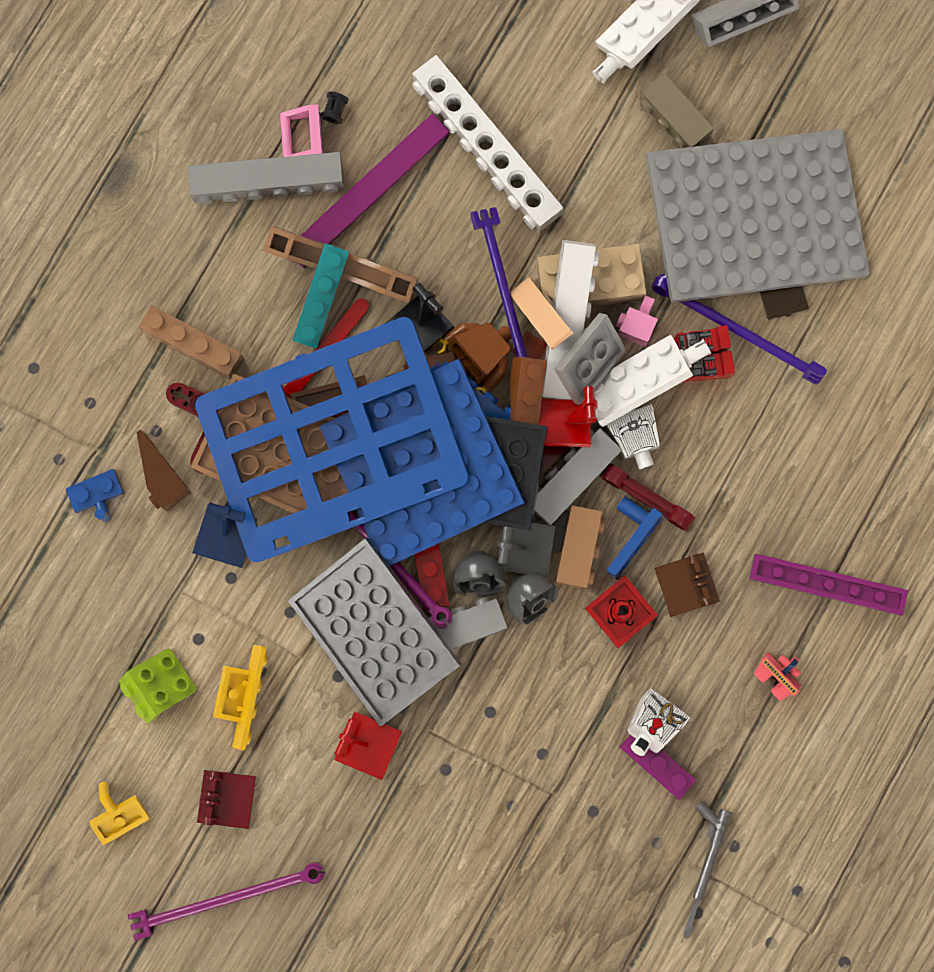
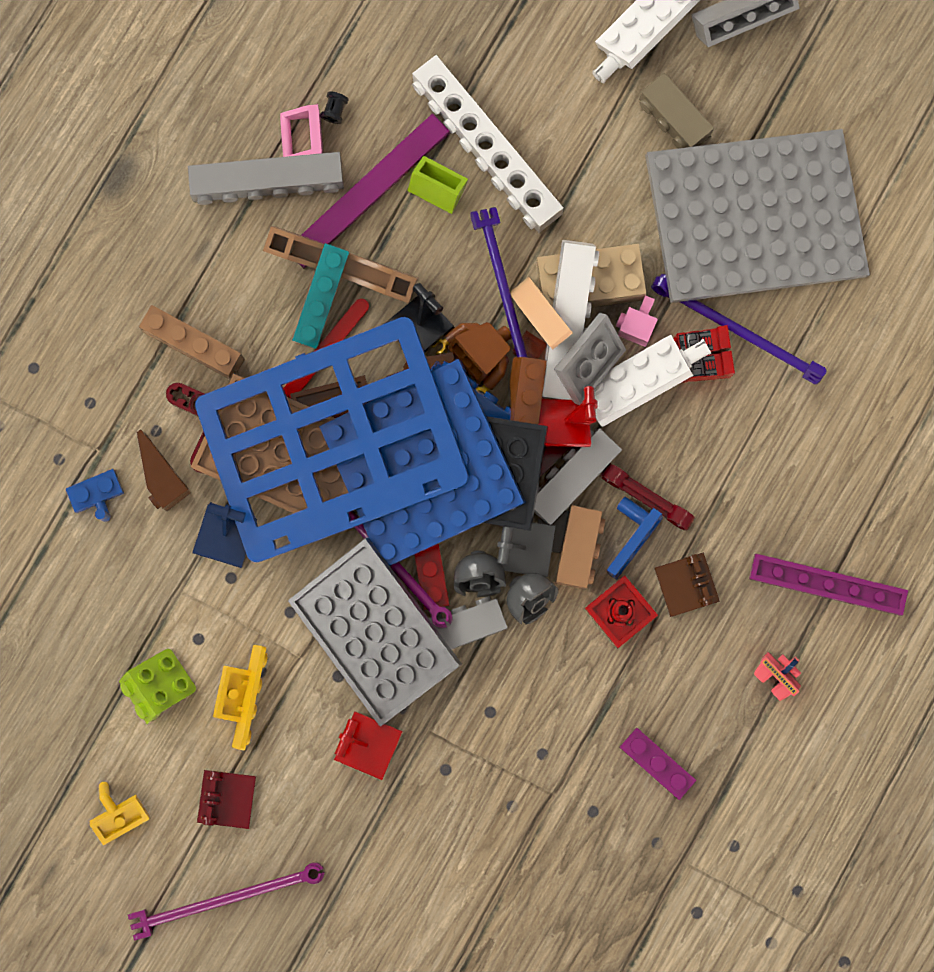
(437, 184): none -> lime brick
(636, 435): torso -> none
(655, 723): torso -> none
(716, 834): flat silver piece -> none
(783, 301): dark brown piece -> none

